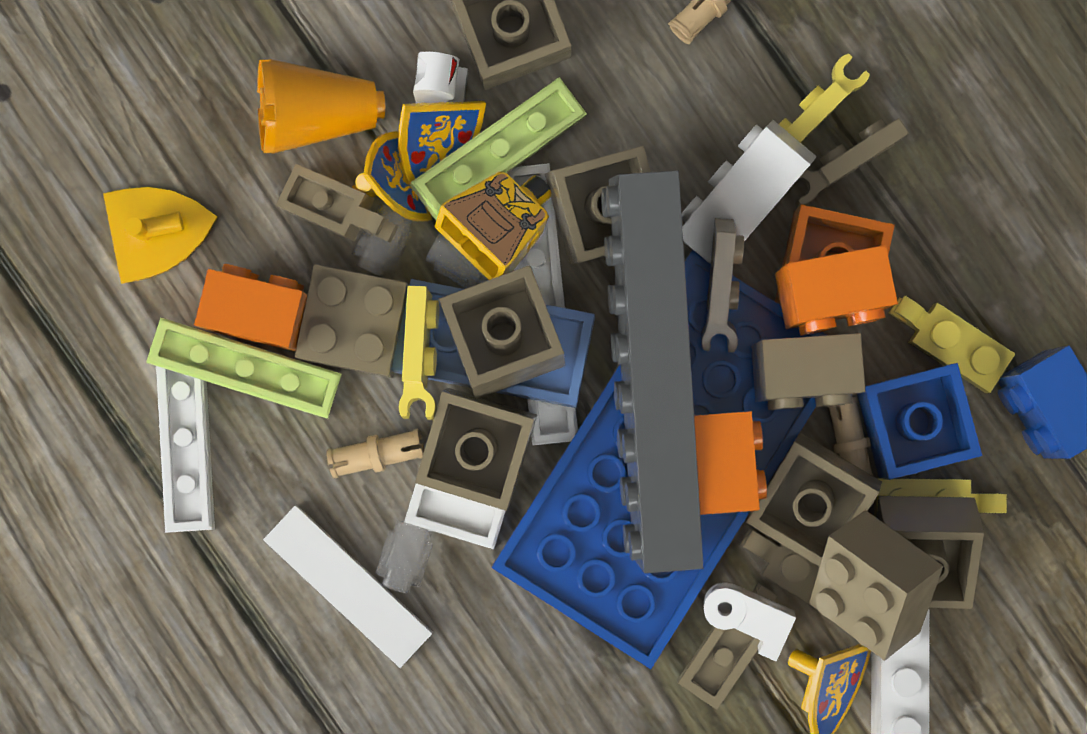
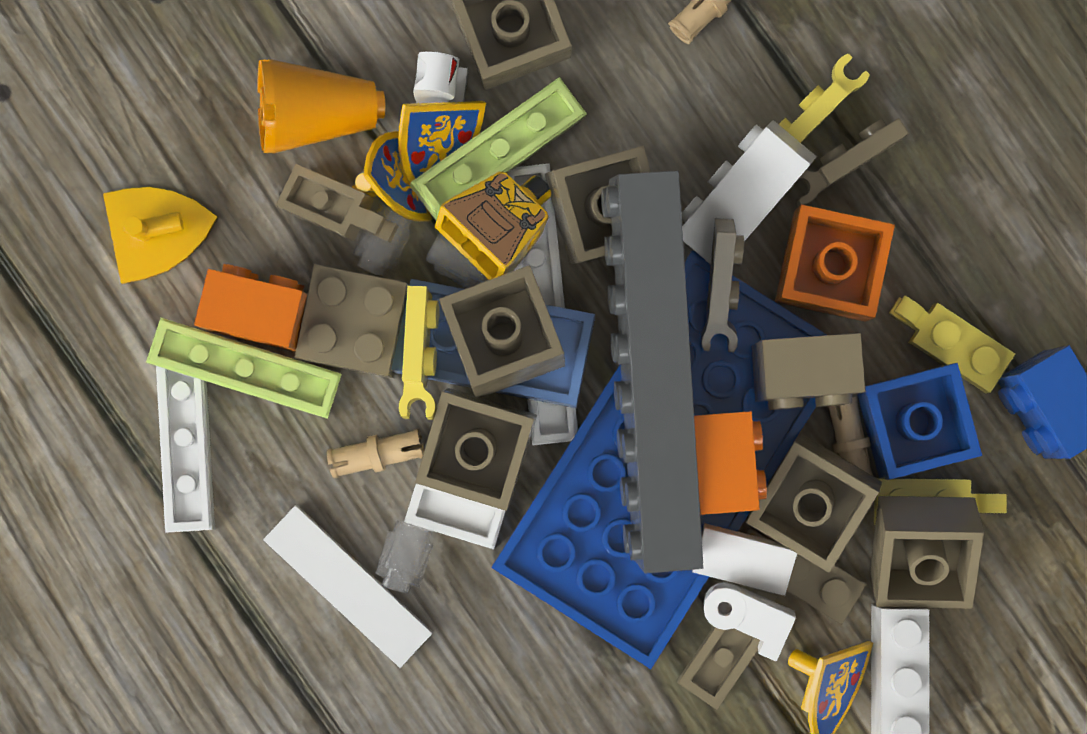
(746, 559): none -> white tile
(836, 287): orange brick -> none
(875, 584): dark tan brick -> none

